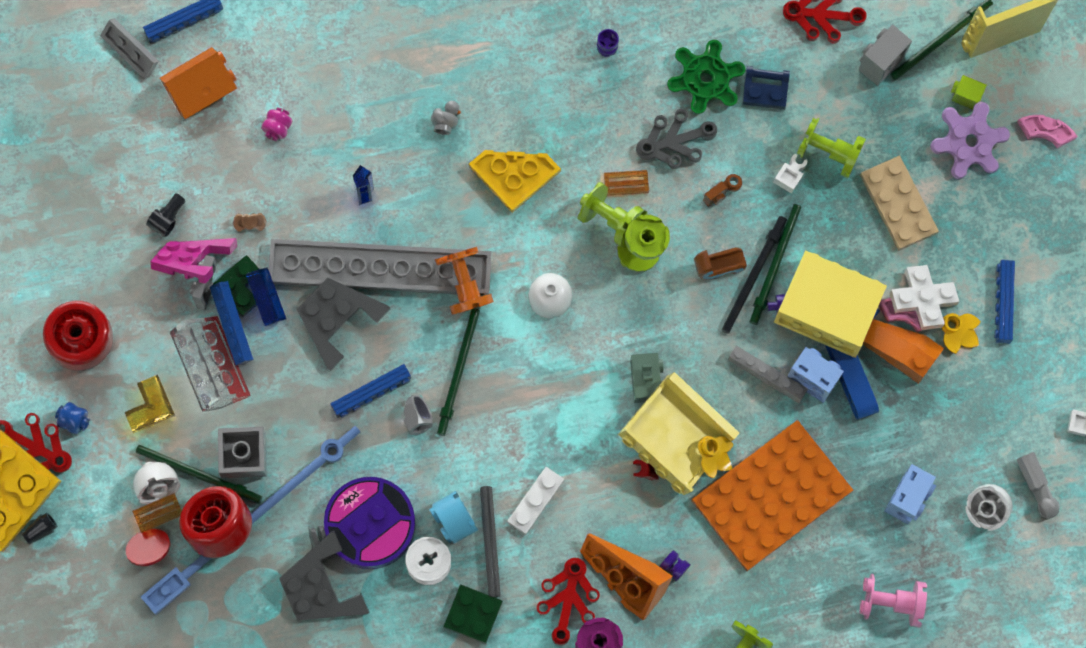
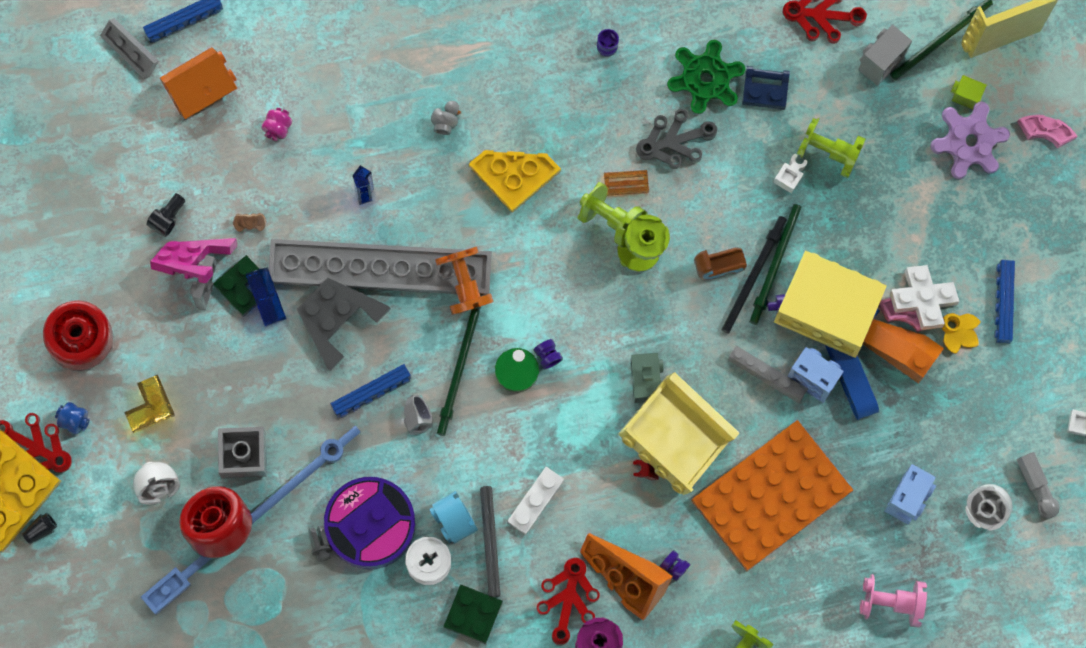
(148, 547): piece -> none
(160, 520): clear orange tile -> none
(199, 474): dark green bar -> none
(209, 363): clear slope -> none
(231, 323): blue piece -> none
(311, 590): dark grey wing -> none
(516, 370): none -> green tile
(548, 354): none -> dark purple wheel
(550, 295): white cylinder -> none
(716, 457): yellow plate -> none
(718, 192): dark orange plate -> none
(899, 203): tan plate -> none

